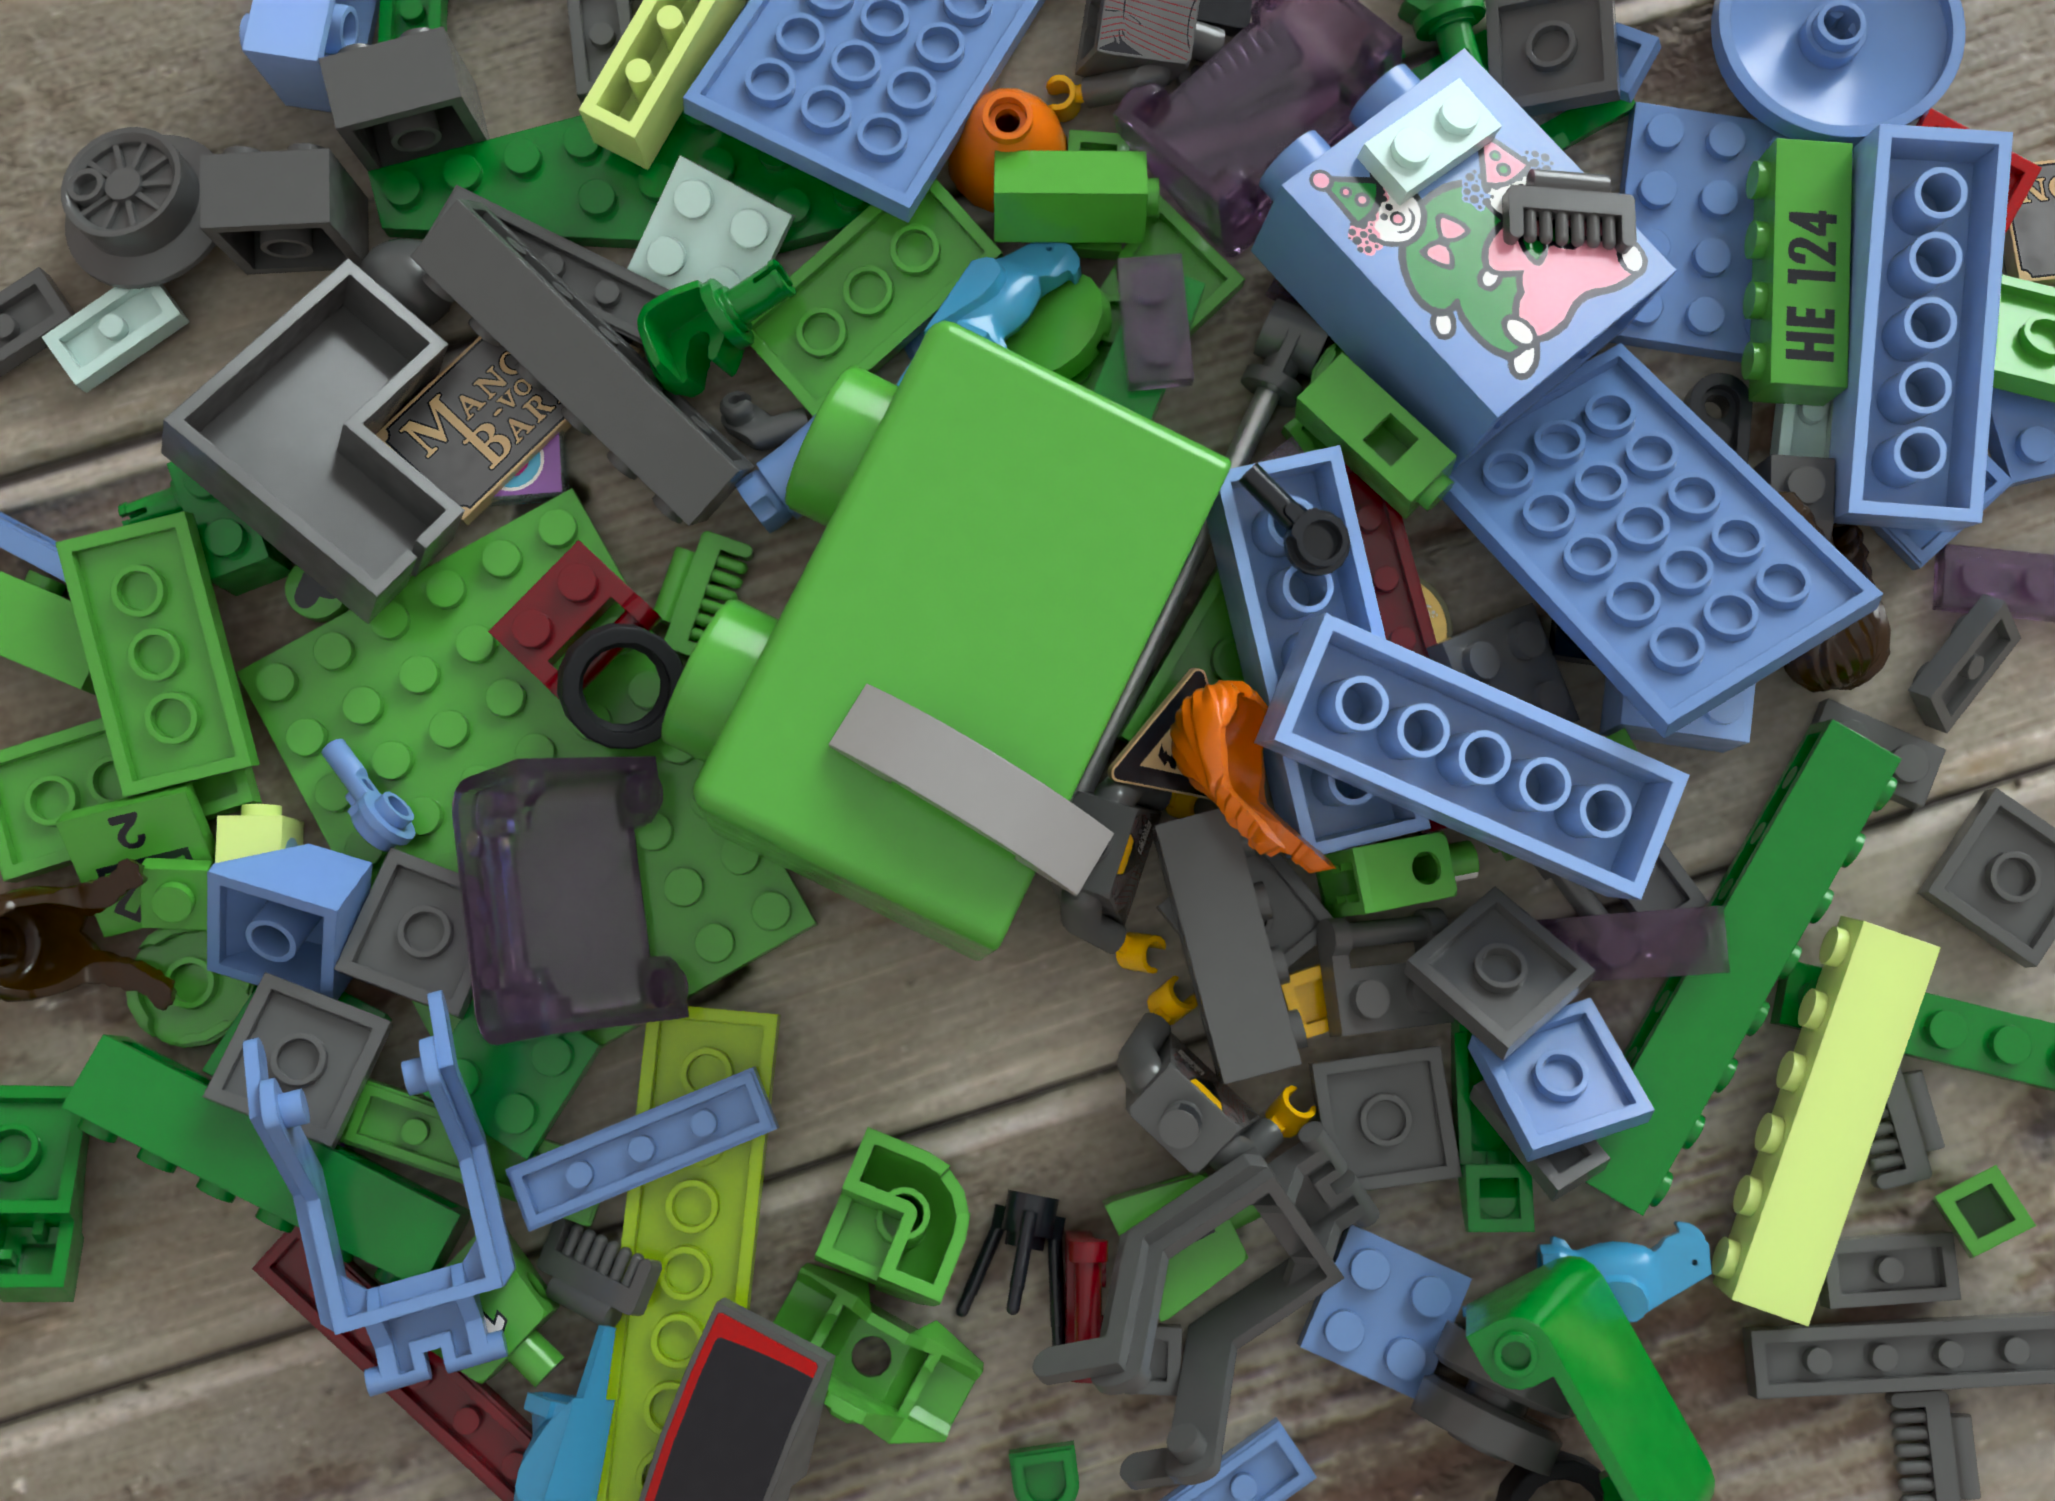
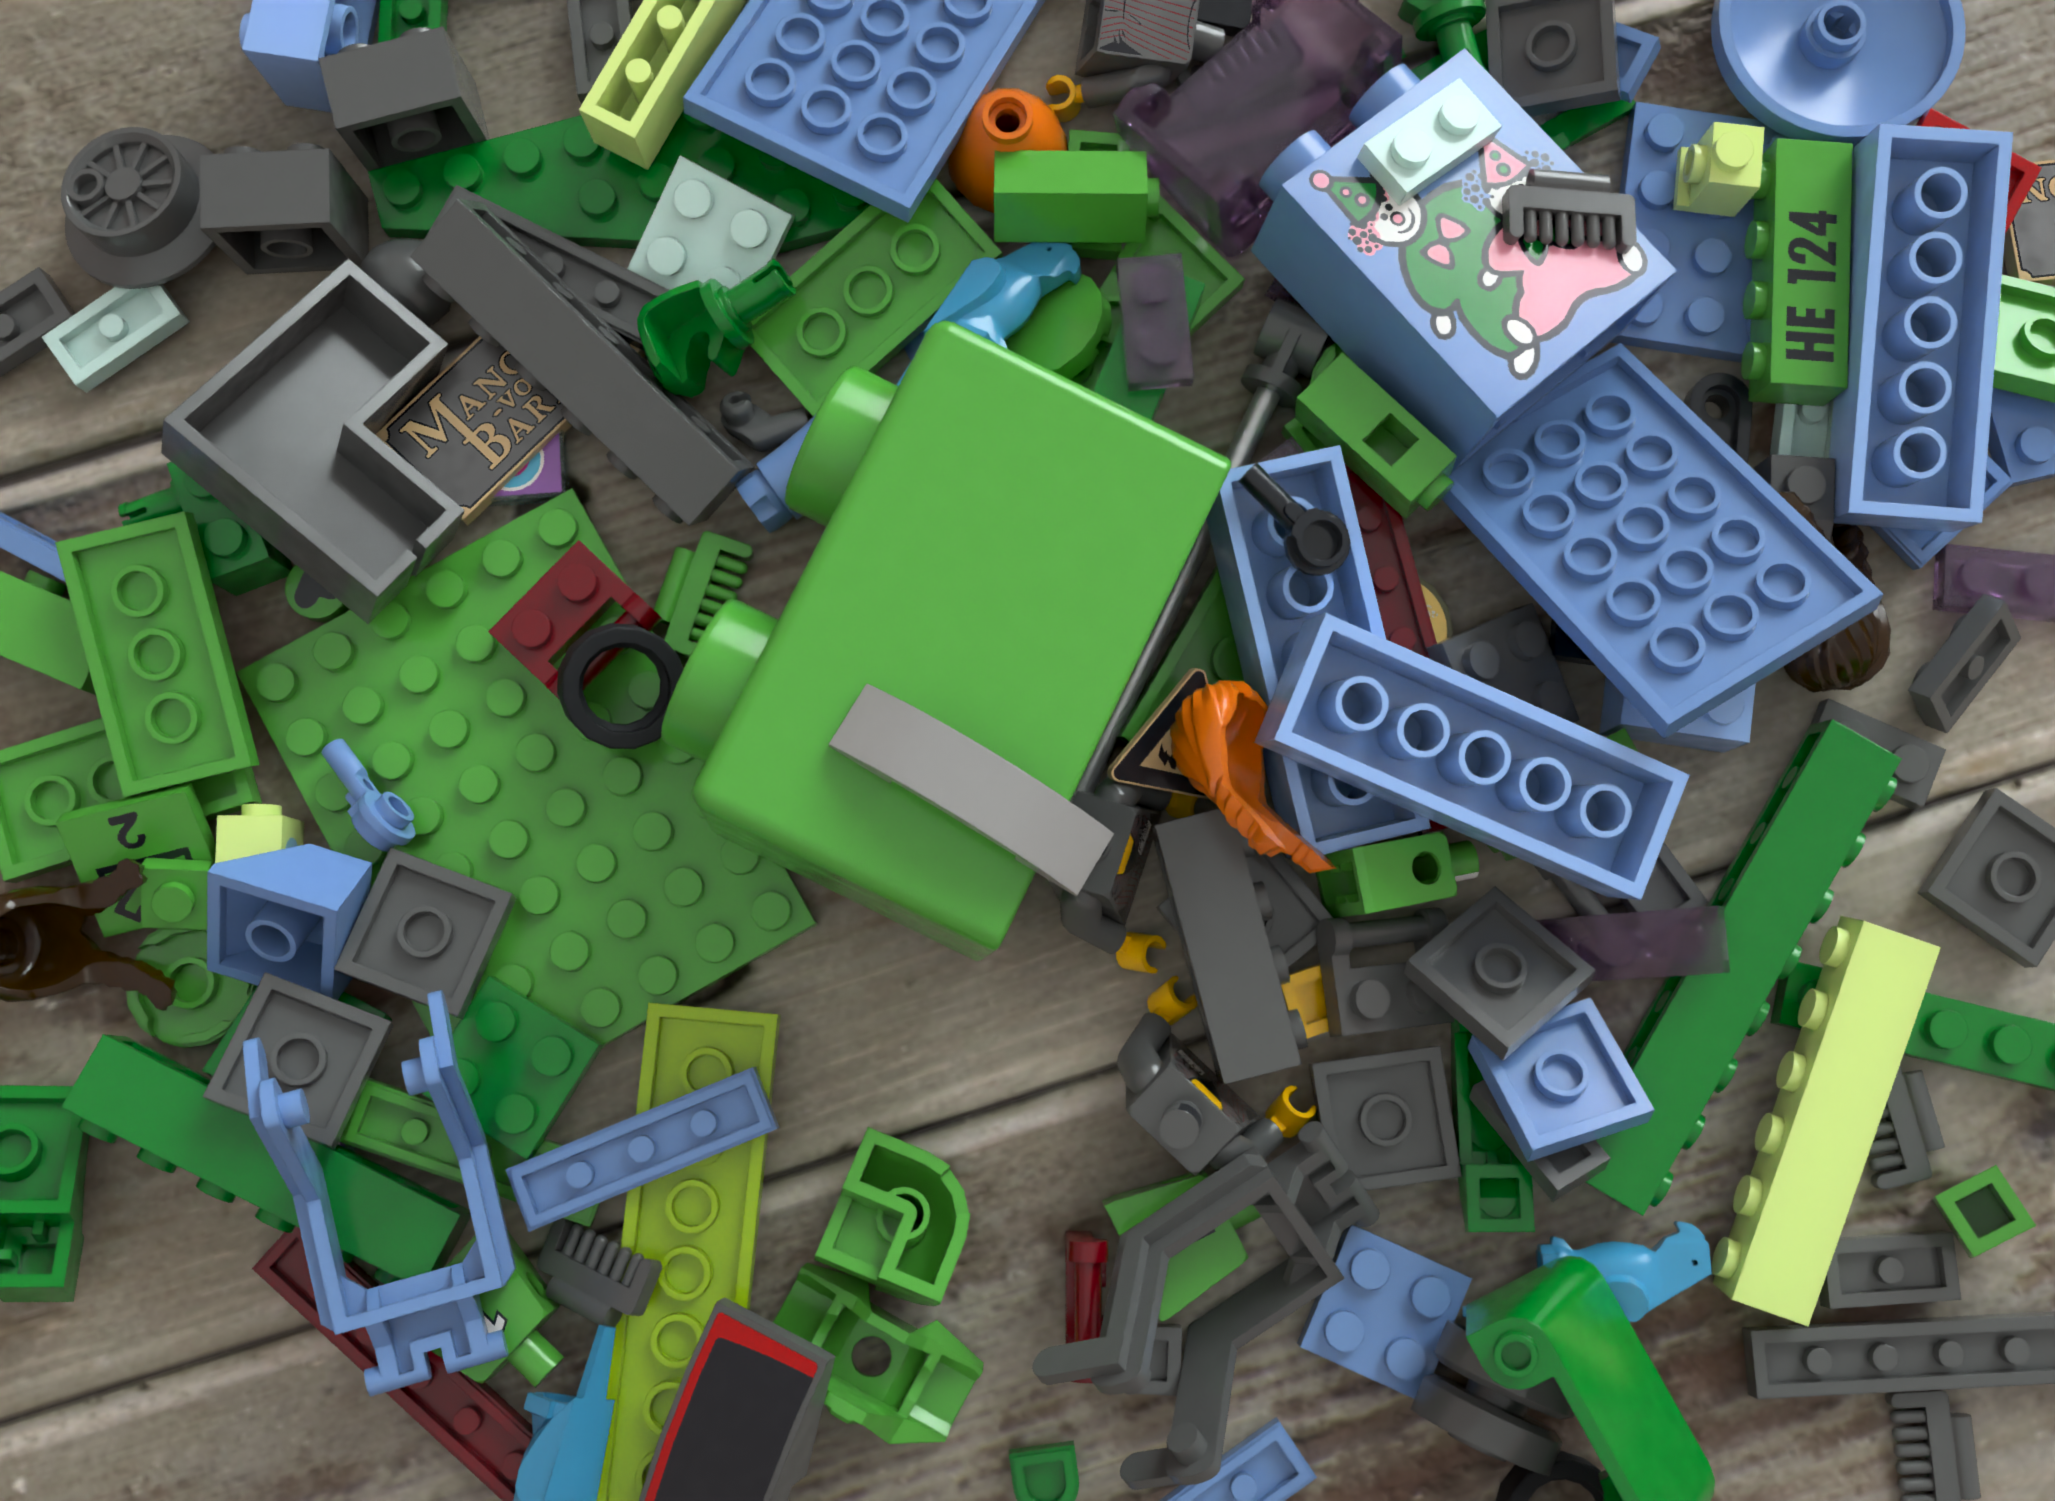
(560, 898): windscreen -> none
(1028, 1223): black plant -> none
(1719, 170): none -> yellowish green brick

